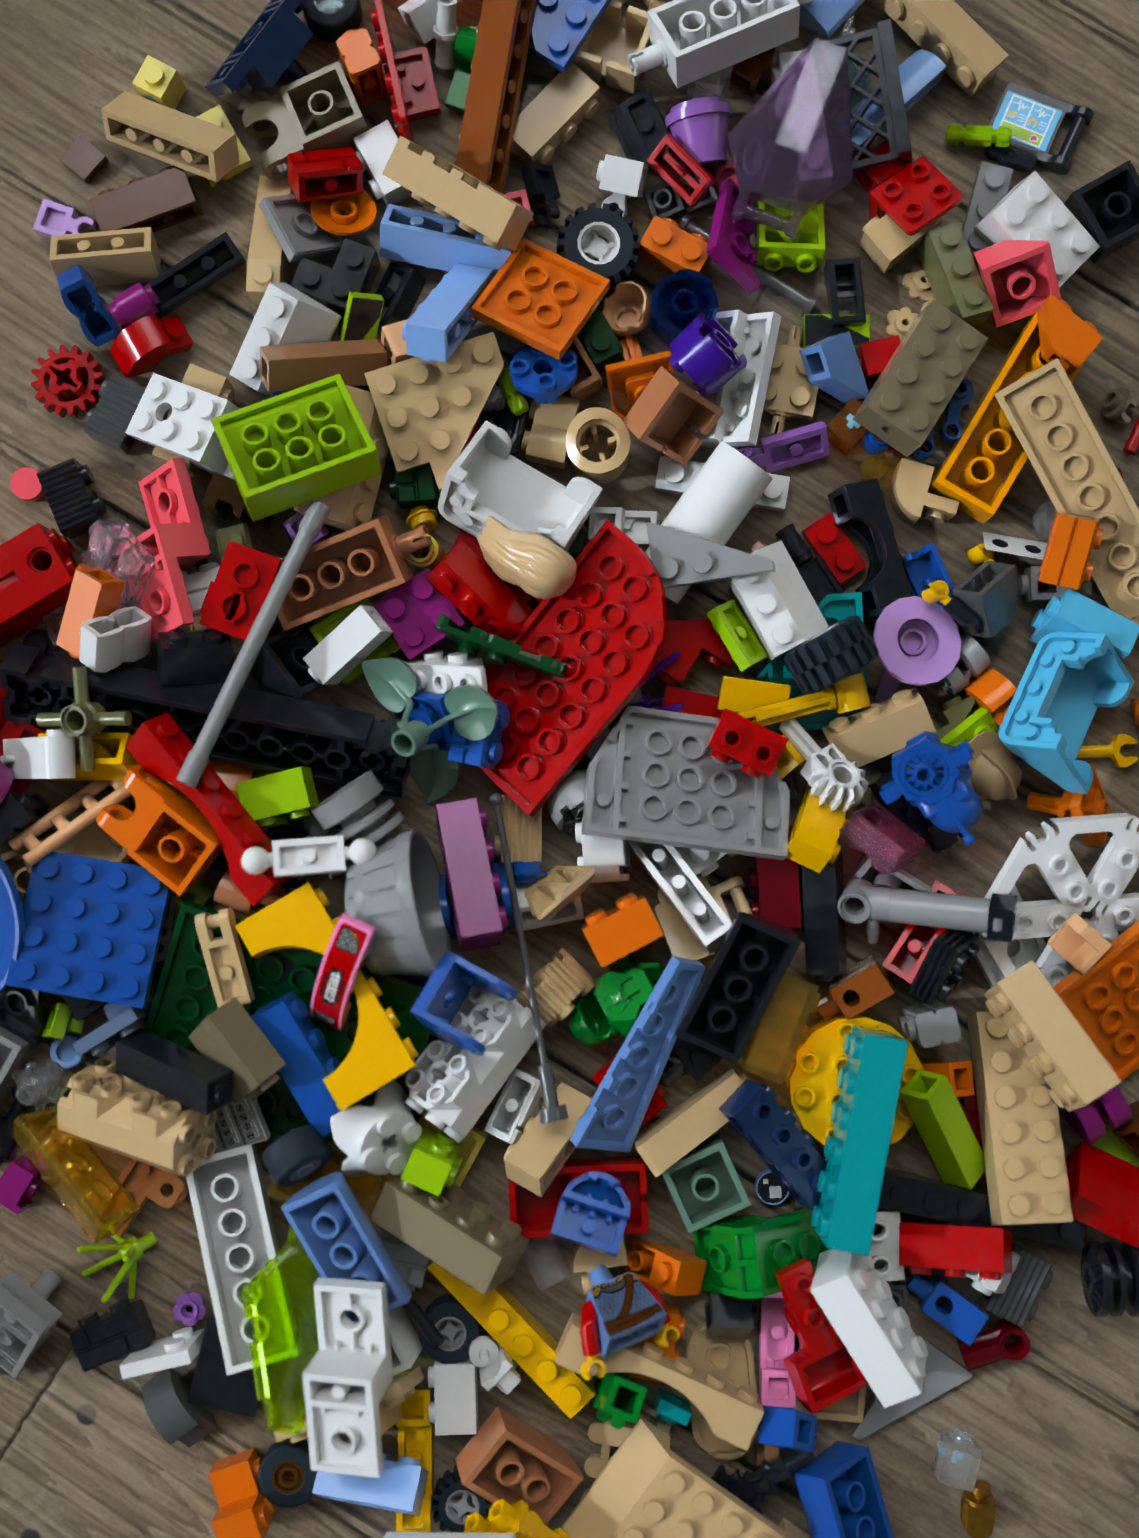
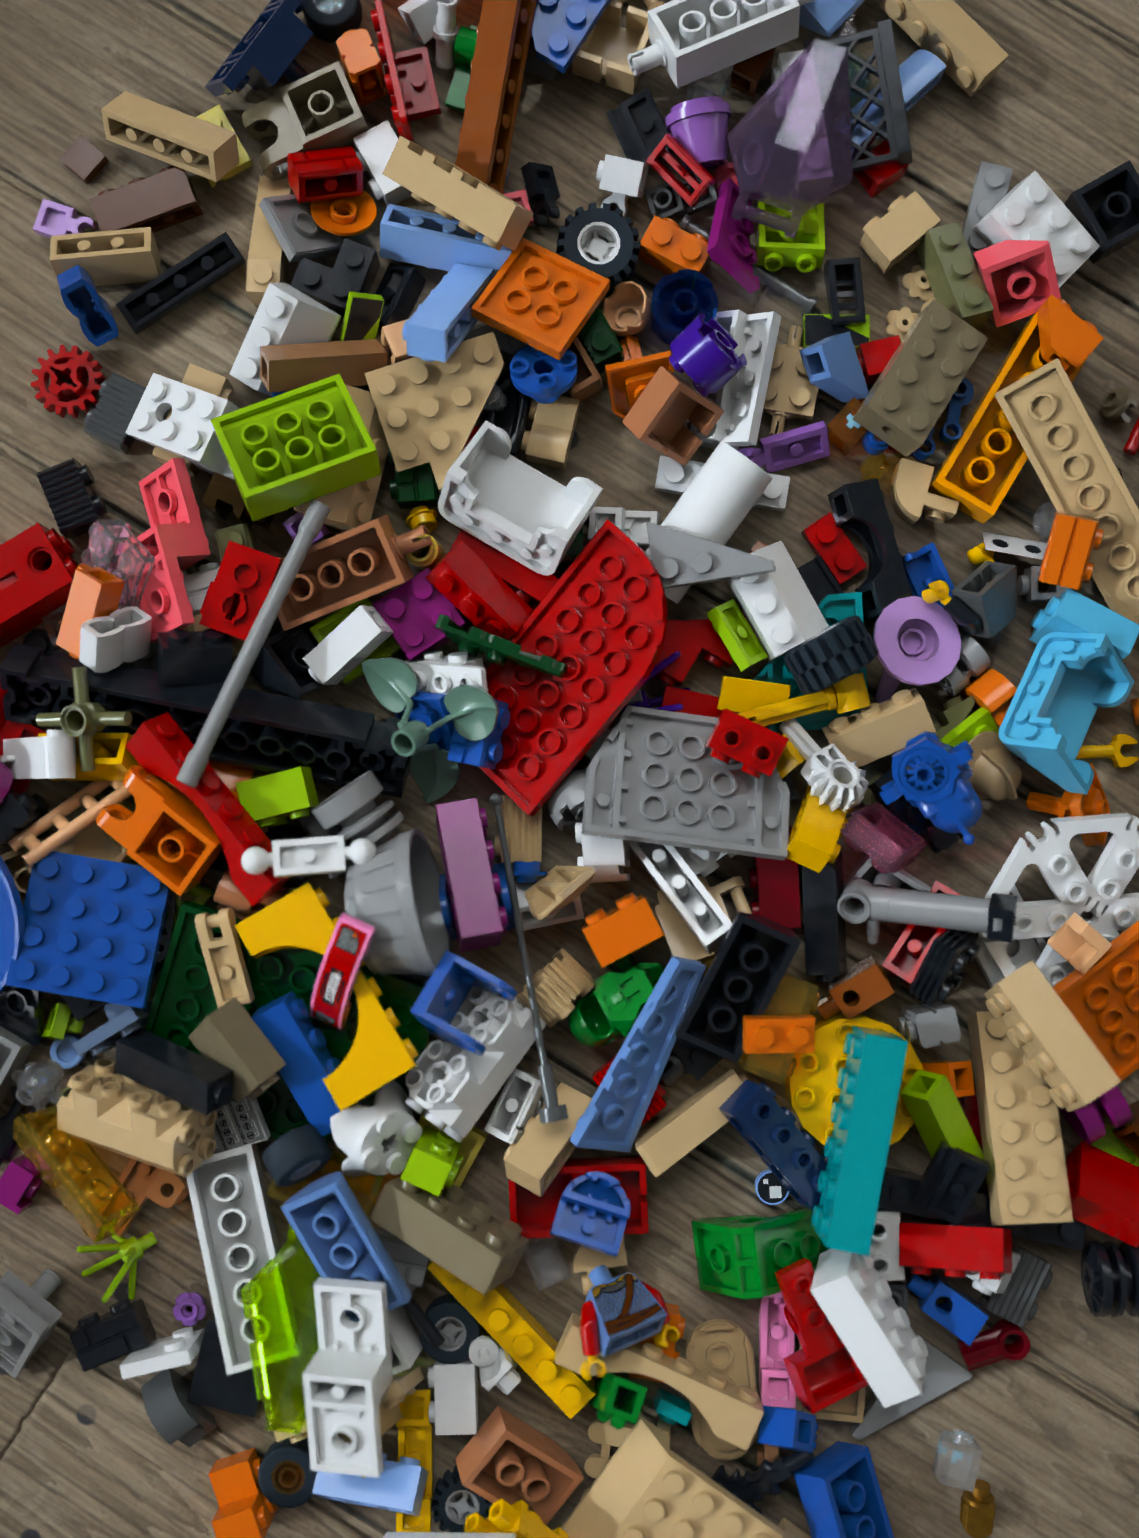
(26, 484): coral tile -> none
(133, 304): magenta brick -> none
(147, 341): red brick -> none
(159, 83): light yellow brick -> none
(516, 400): lime axle -> none
(527, 560): tan hair -> none
(554, 115): tan brick -> none
(598, 445): tan hat -> none
(666, 1267): orange slope -> none
(705, 1185): sand green brick -> none
(729, 1317): black brick -> none
(778, 1034): none -> orange plate
(795, 545): black pin -> none
(914, 196): red bracket -> none
(950, 1182): none -> black plate
(978, 135): lime axle -> none
(1034, 126): piece -> none

